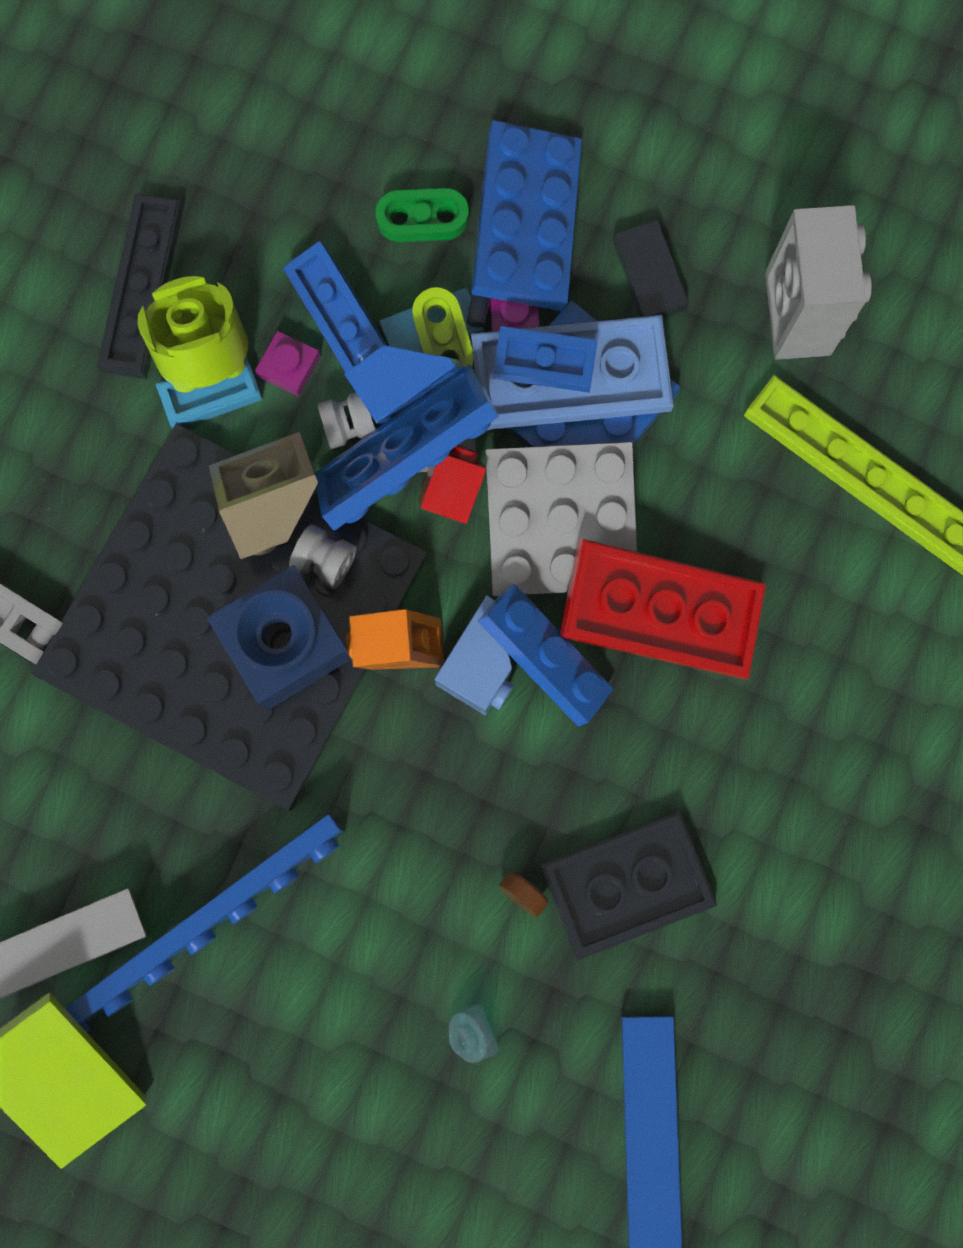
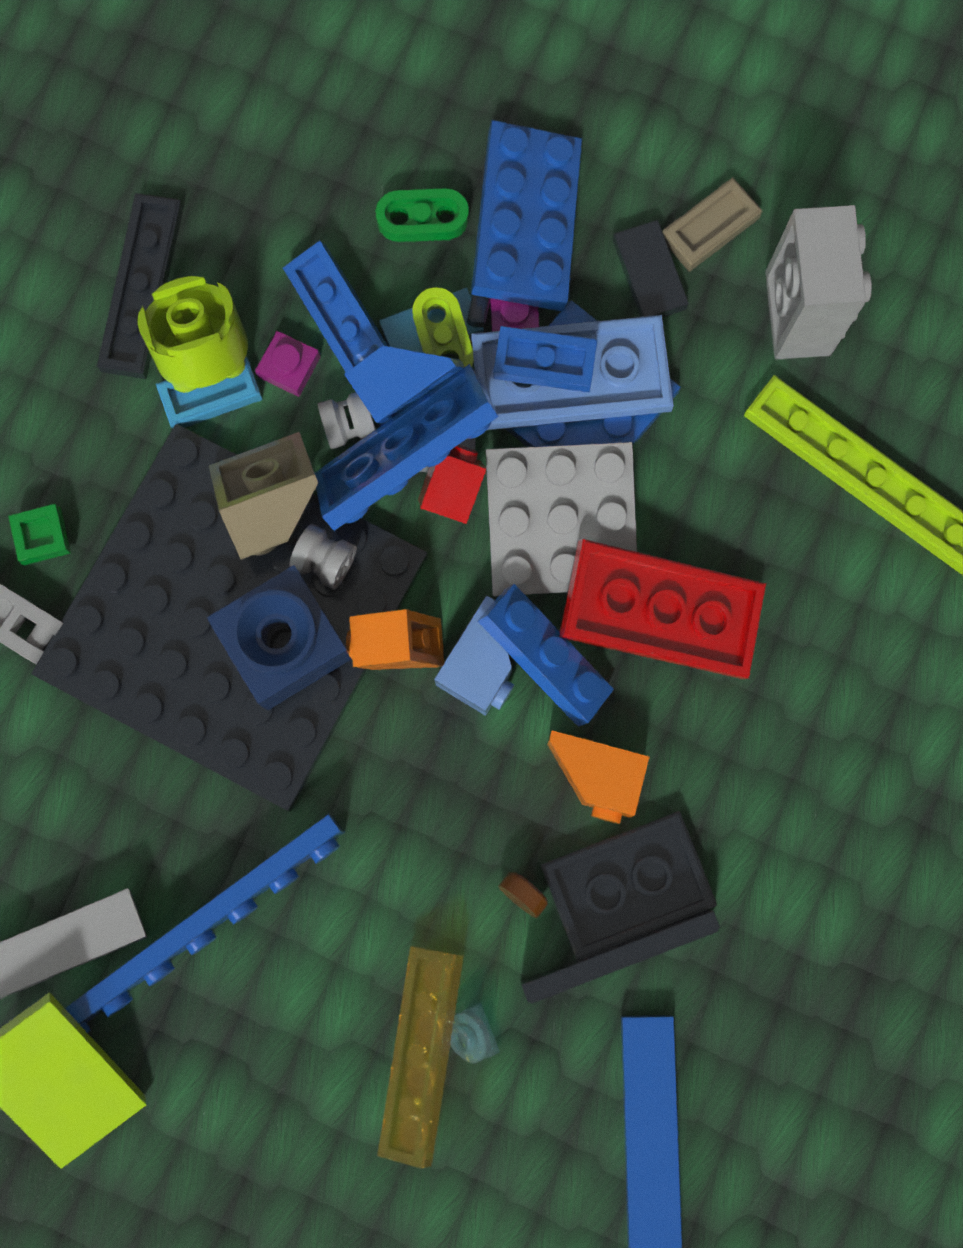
(39, 534): none -> green plate
(420, 1057): none -> clear yellow plate
(601, 775): none -> orange slope
(619, 956): none -> black tile
(711, 224): none -> dark tan tile

